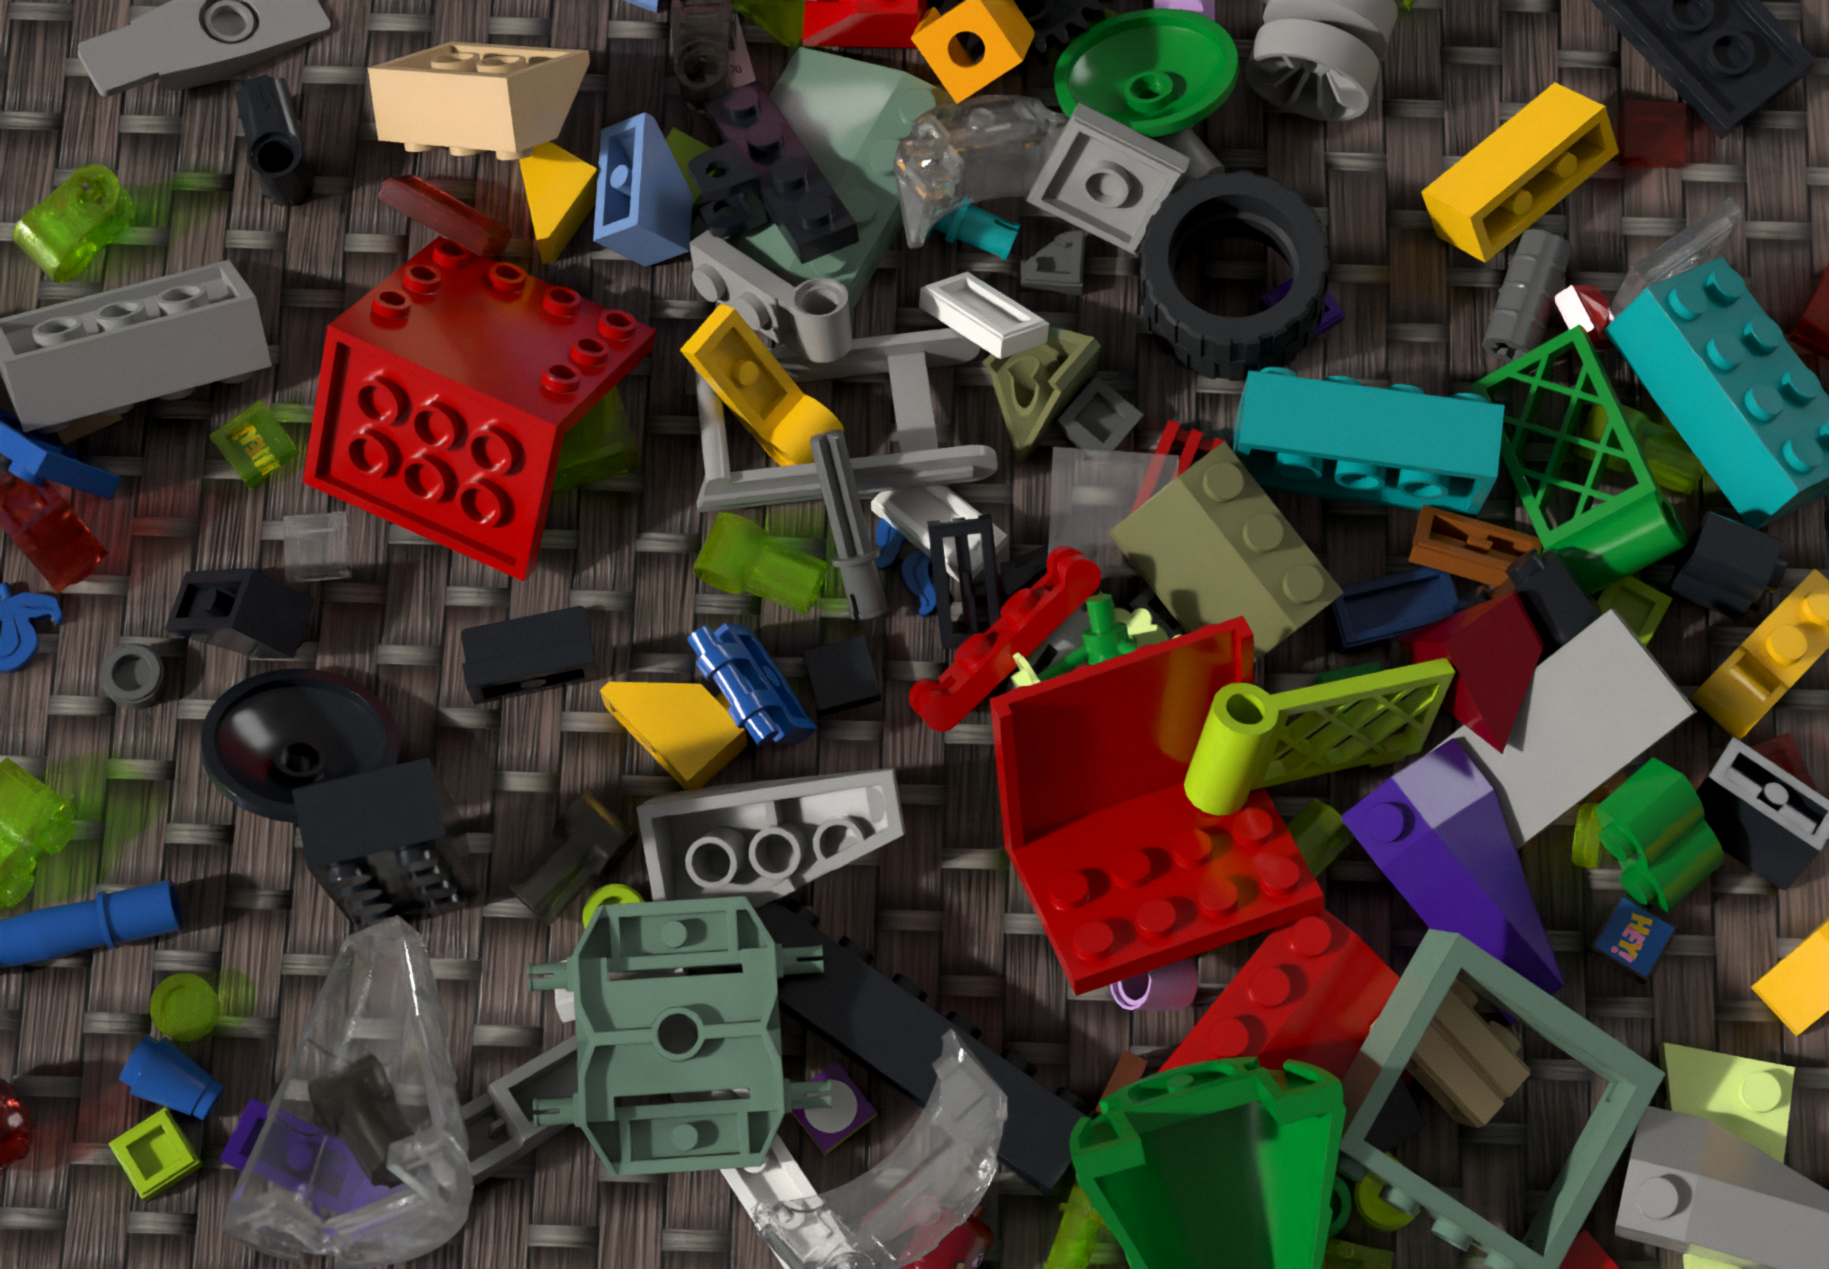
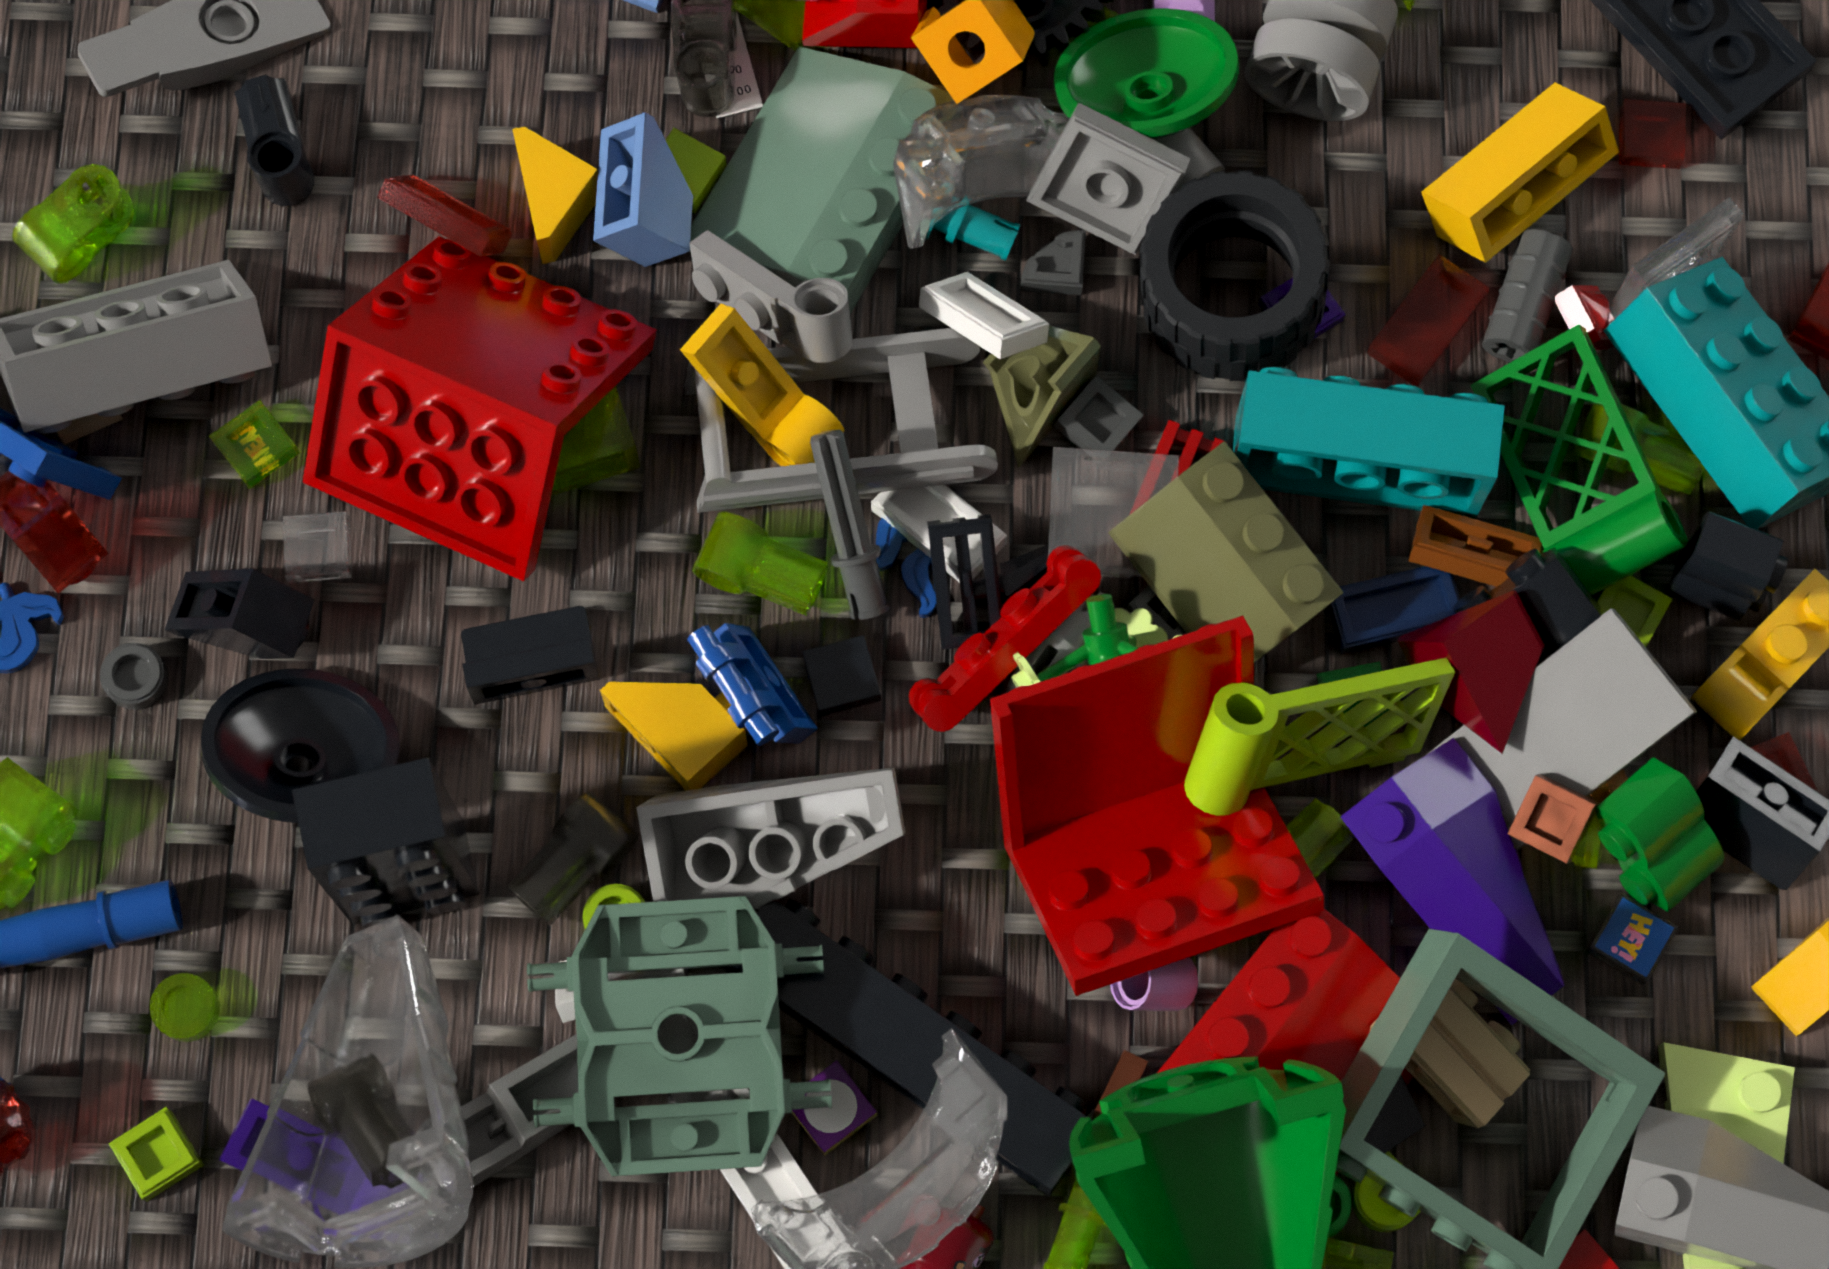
(170, 1078): blue cone -> none
(476, 97): tan slope -> none
(769, 172): black plate -> none
(1428, 320): none -> clear red tile
(1553, 818): none -> tile

